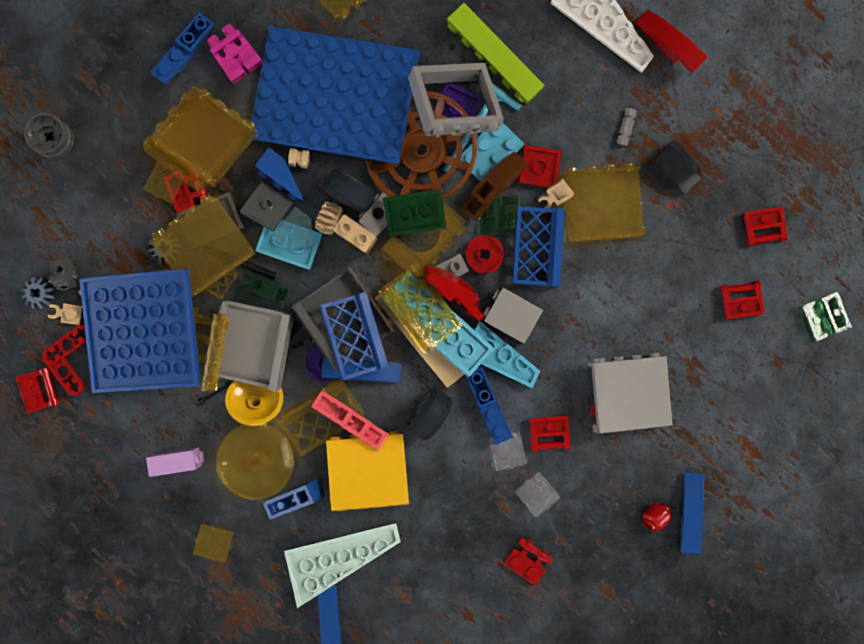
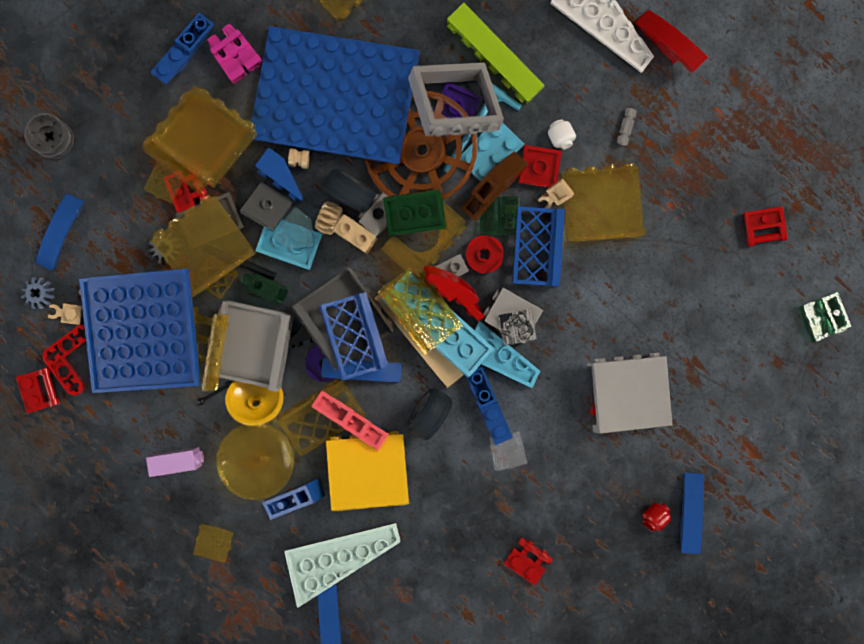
(58, 231): none -> blue slope
(62, 274): dark grey brick -> none
(517, 327): none -> piece
(537, 494): clear piece -> none
(550, 427): red plate -> none
(561, 134): none -> white head
(675, 170): black slope -> none
(742, 306): red plate -> none

